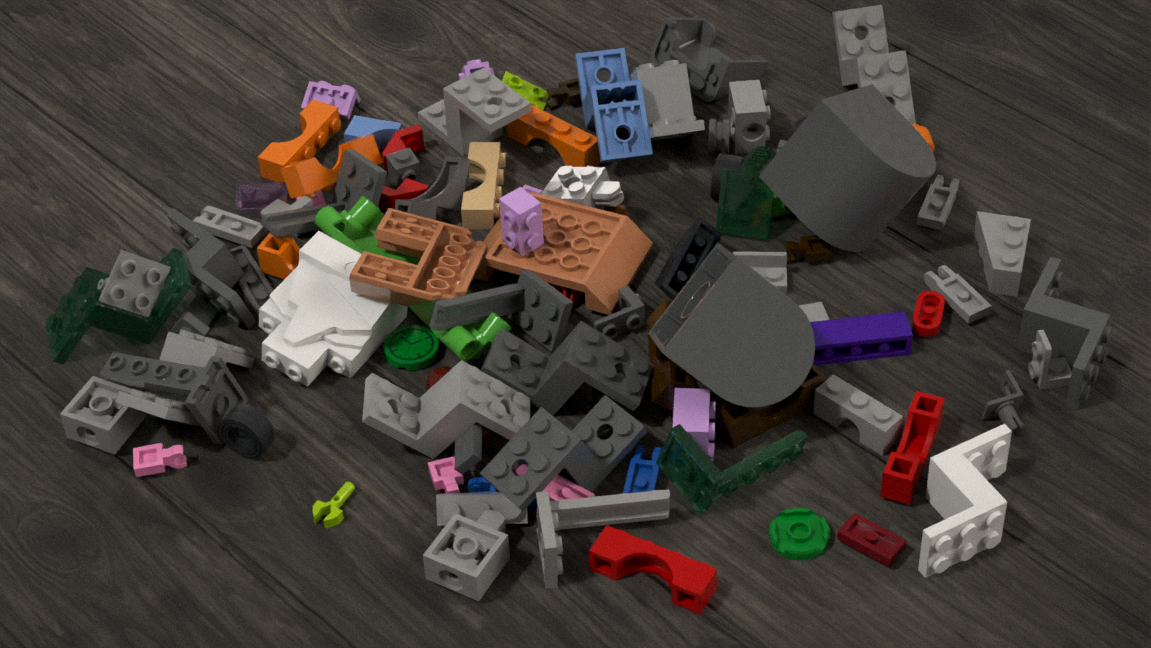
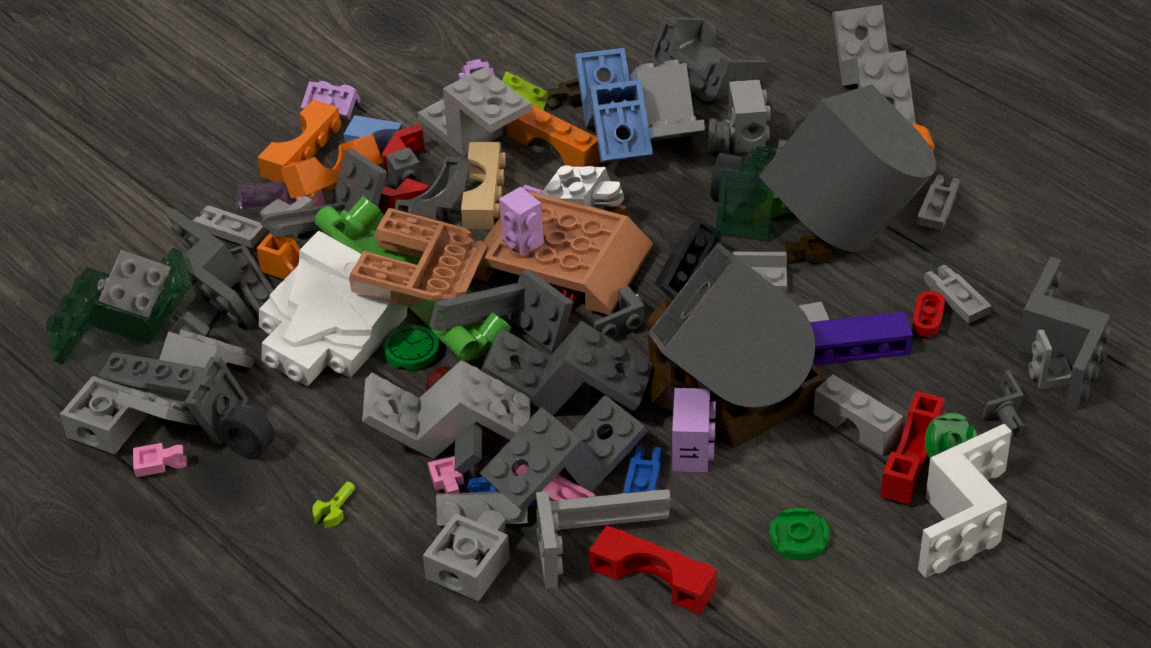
(700, 478): clear green bracket -> none
(871, 539): dark red plate -> none
(947, 432): none -> green tile
(1003, 249): light grey wedge -> none

